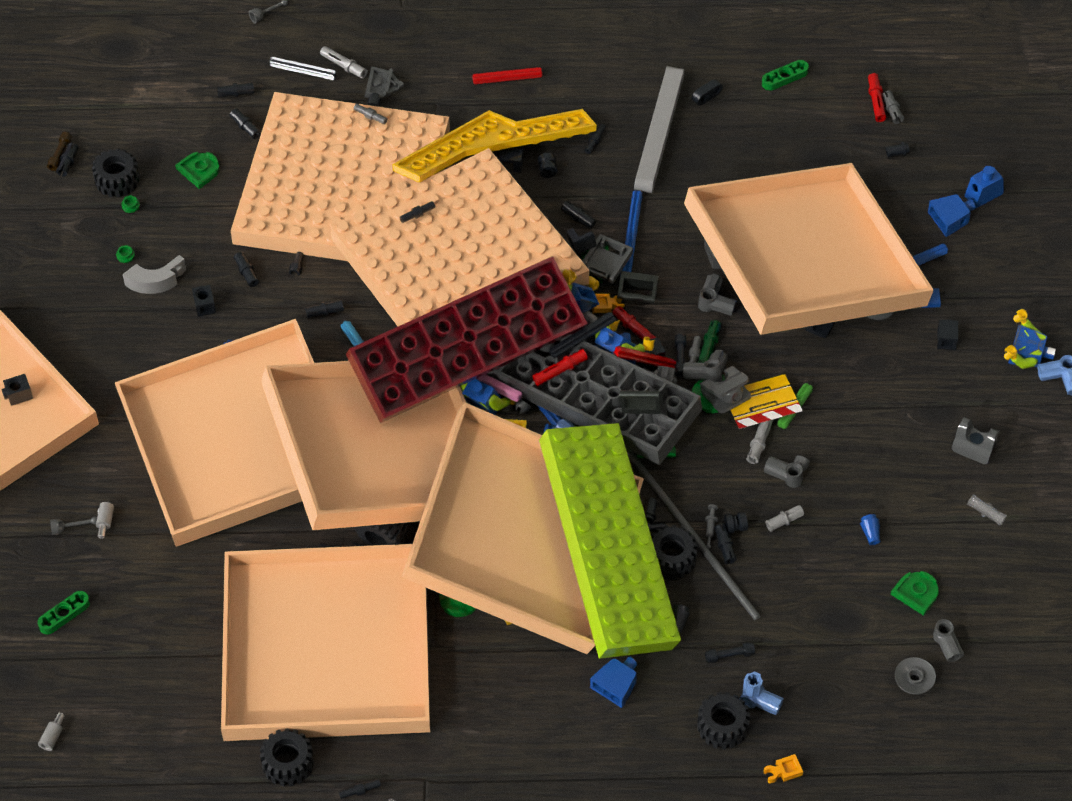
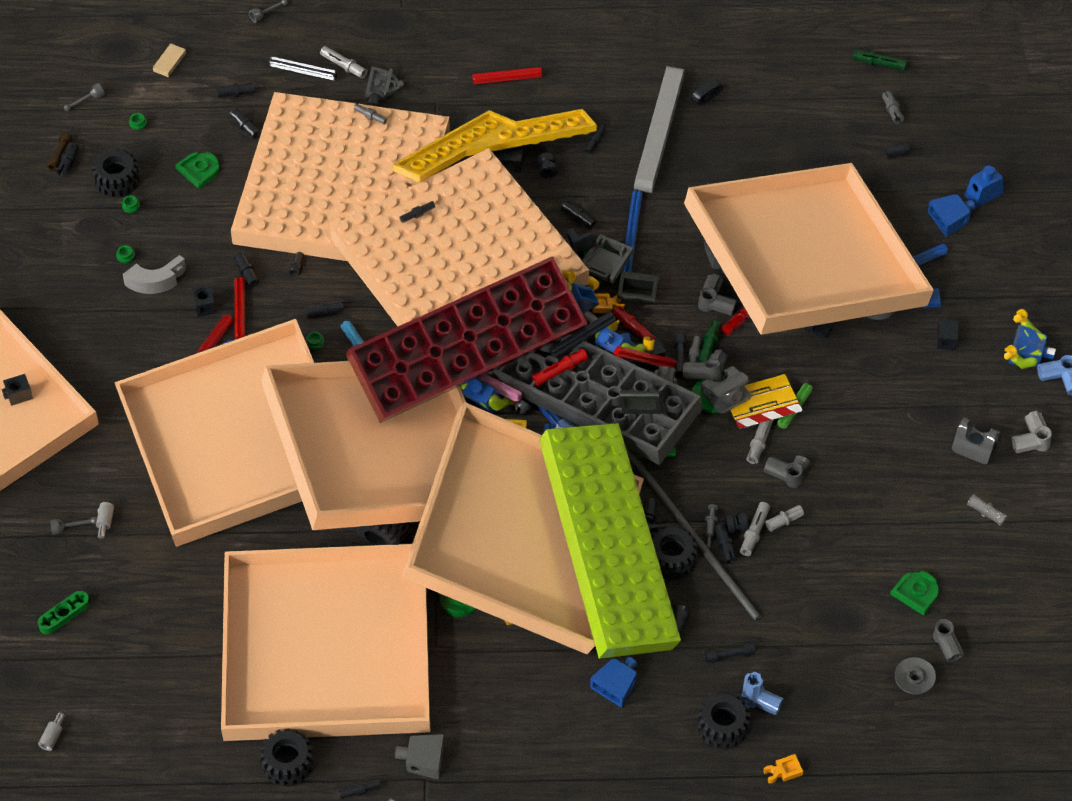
(96, 91): none -> dark grey hinge
(137, 121): none -> green plate
(169, 60): none -> tan tile
(217, 333): none -> red axle
(239, 285): none -> red axle
(314, 340): none -> green plate
(423, 755): none -> dark grey torso
(735, 321): none -> red axle
(752, 534): none -> light grey pin
(780, 81): green beam -> none
(870, 526): blue cone -> none
(872, 58): none -> dark green pin
(875, 92): red pin -> none
(1039, 435): none -> light grey piece

